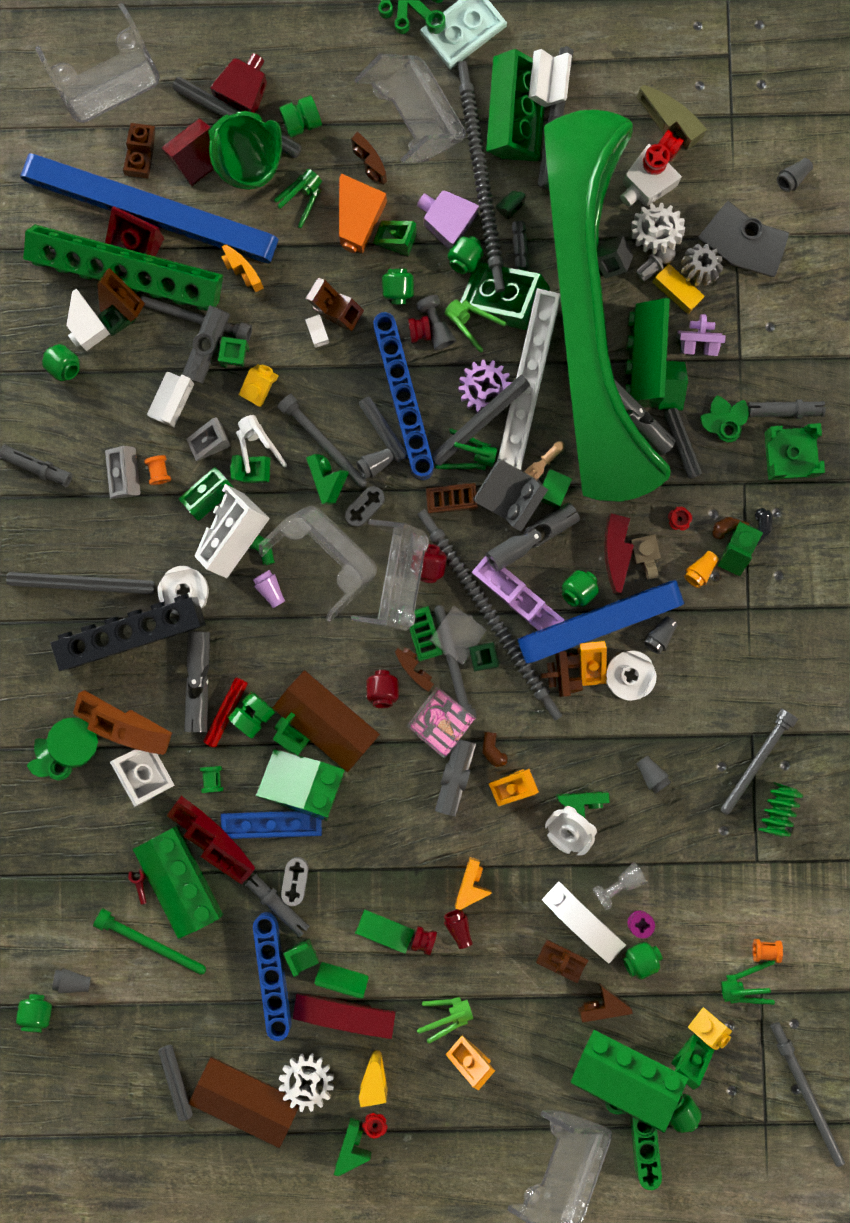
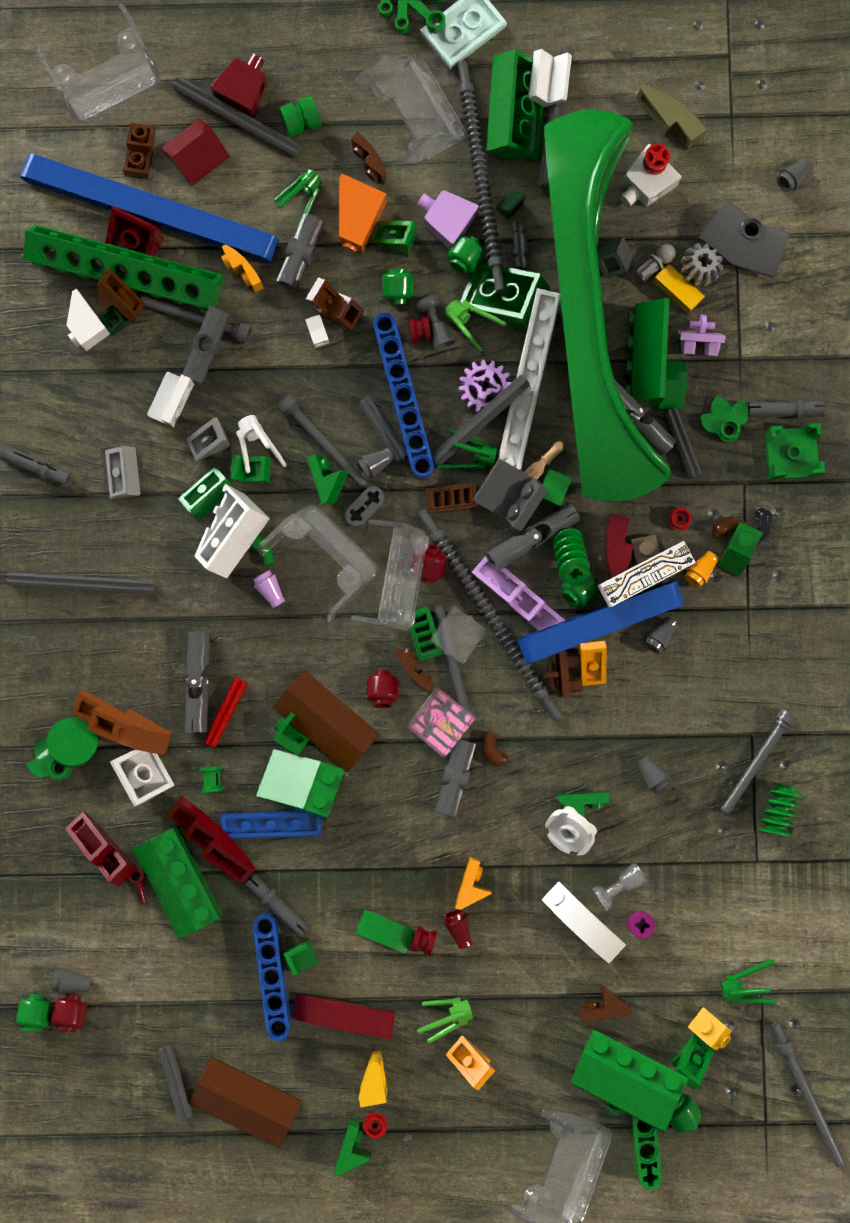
(61, 362): green head -> none
(69, 656): black brick -> none
(69, 1013): none -> dark red head
(100, 849): none -> dark red slope
(106, 921): green piece -> none
(157, 470): orange bush -> none
(183, 575): white plate -> none
(232, 352): green panel -> none
(245, 149): green piece -> none
(247, 723): green wheel -> none
(258, 384): yellow bracket -> none
(288, 881): light grey beam -> none
(300, 252): none -> dark grey piece
(315, 1075): white gear -> none
(341, 980): green slope -> none
(484, 656): dark green slope -> none
(513, 787): light orange slope -> none
(561, 961): reddish brown hips -> none
(571, 556): none -> green piece
(642, 960): green head -> none
(643, 669): white plate -> none
(646, 574): none -> white tile
(659, 227): white gear -> none
(672, 144): red wheel -> none
(767, 951): orange bush -> none

